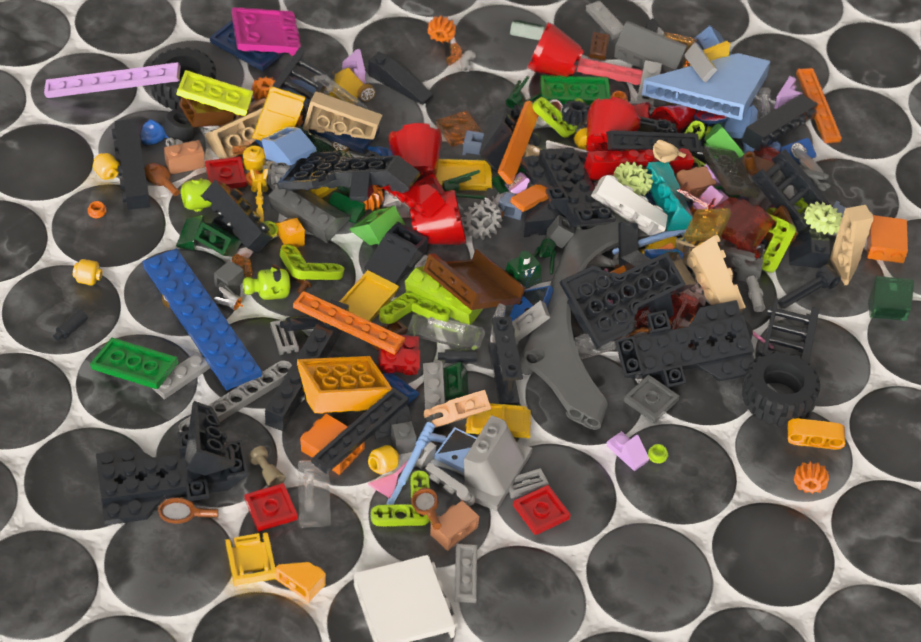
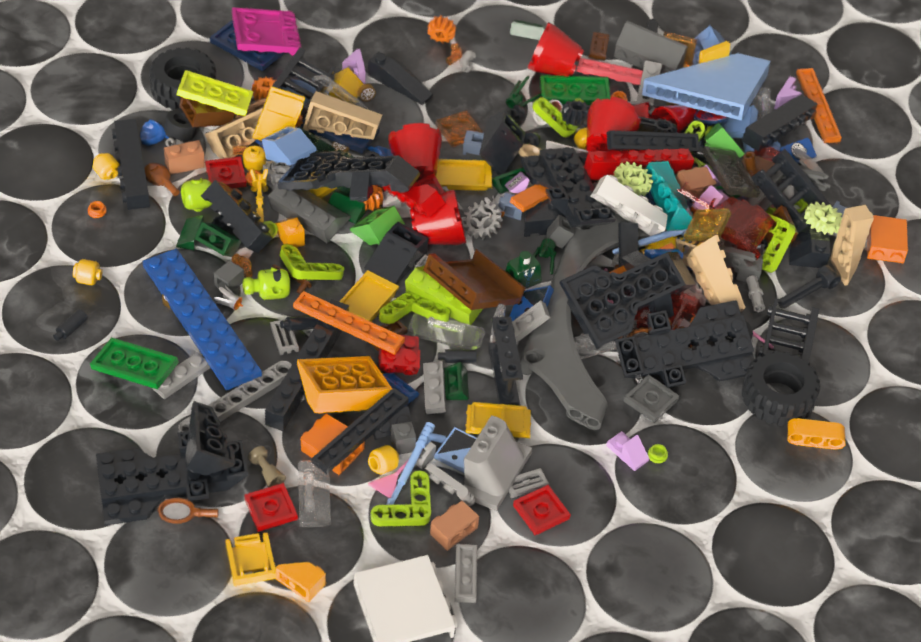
(112, 80): lavender plate -> none
(425, 503): dark orange piece -> none
(453, 184): dark green plant -> none
(458, 409): light nougat plate -> none
(518, 143): orange tile -> none
(605, 19): light grey plate -> none
(666, 152): tan piece -> none
(700, 62): light grey tile -> none
(811, 477): orange gear -> none
(891, 298): clear green slope -> none

